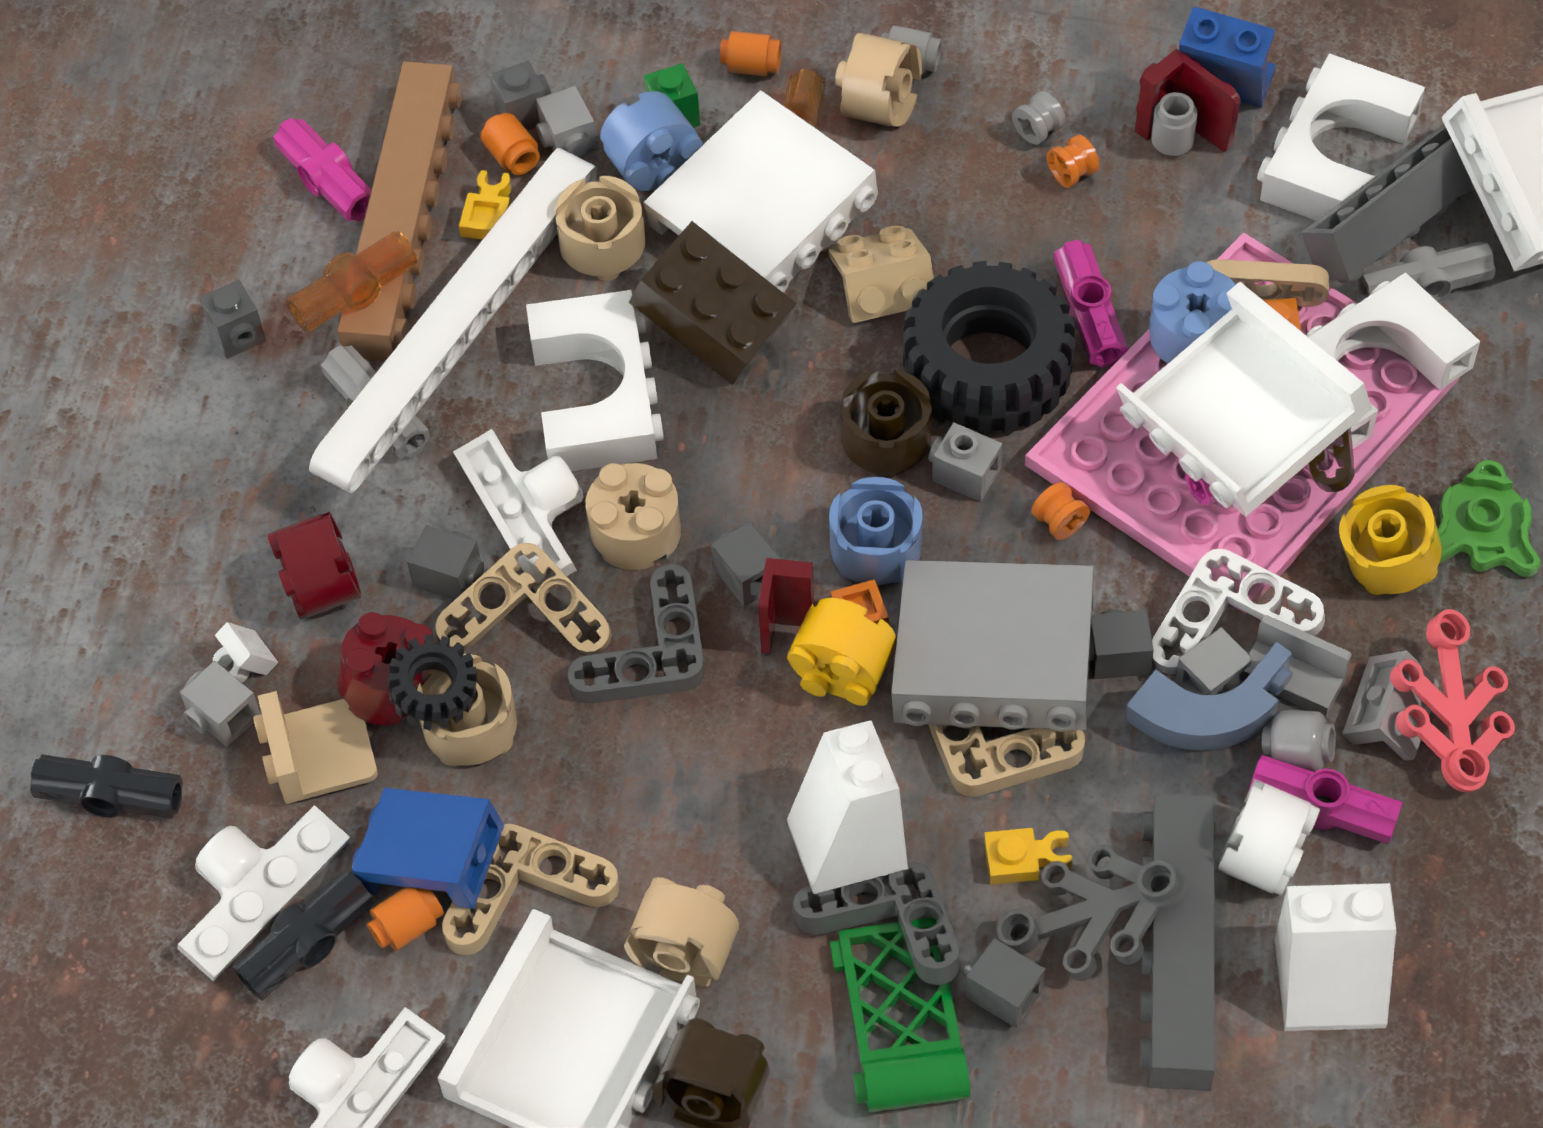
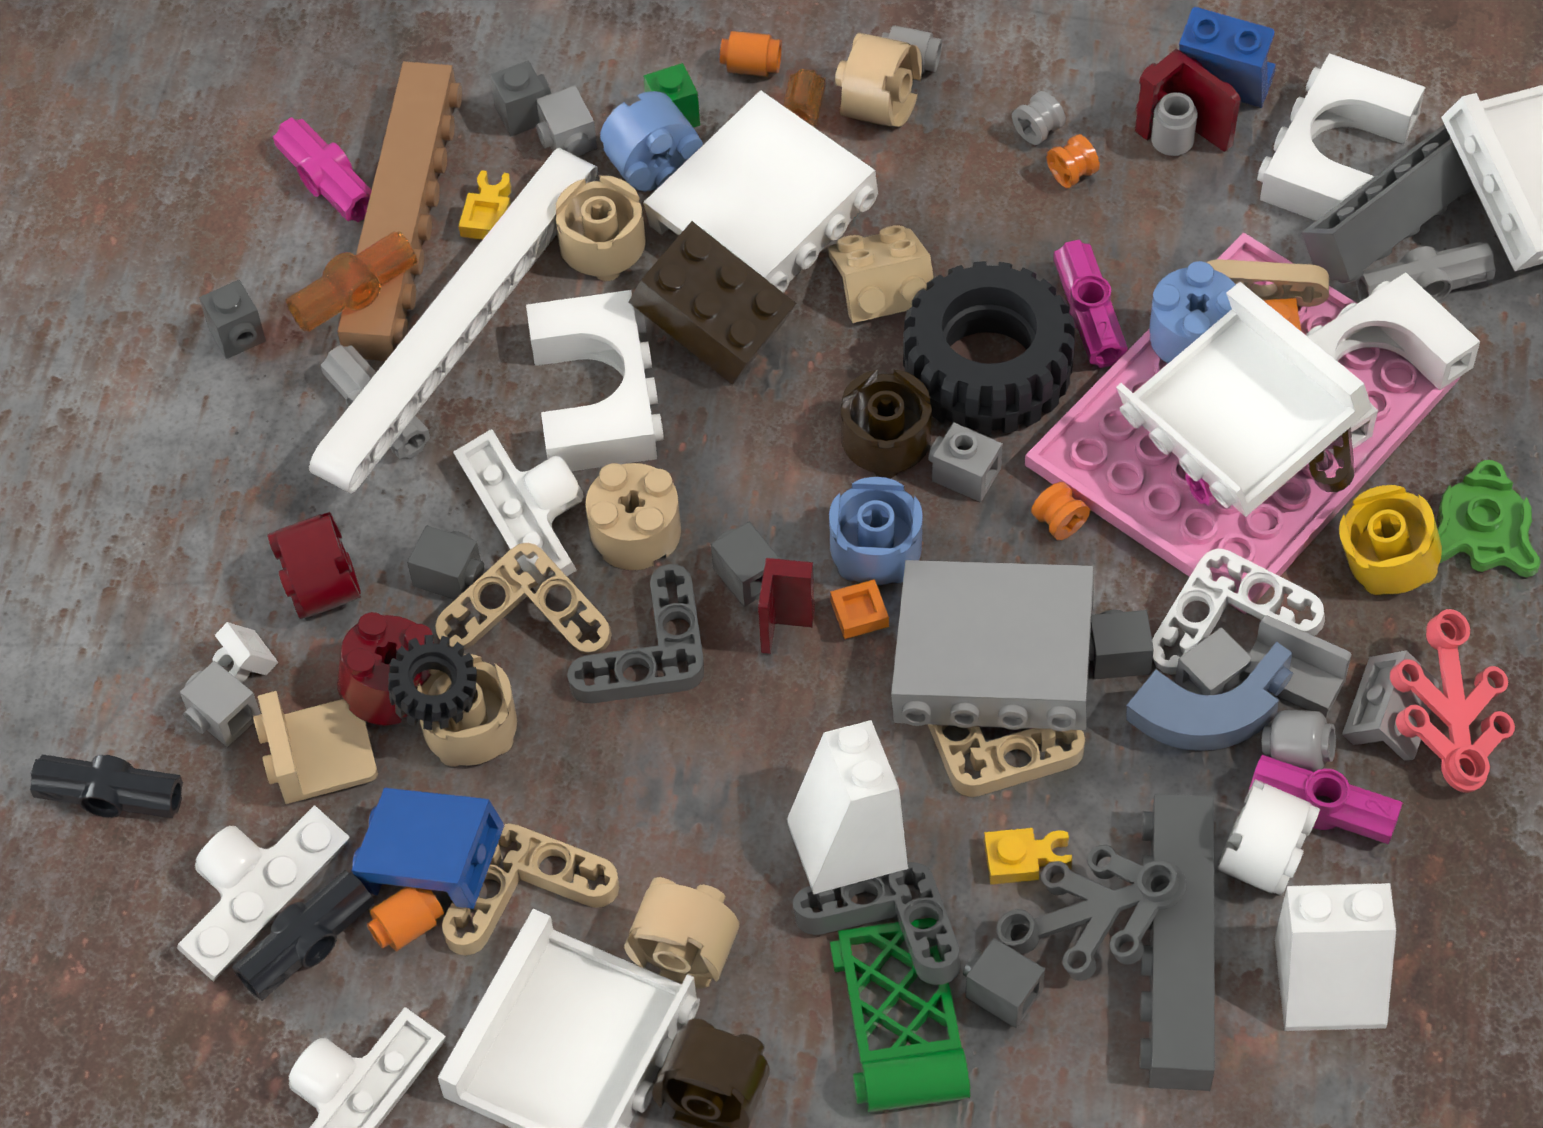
(510, 143): orange brick -> none
(841, 651): yellow brick -> none

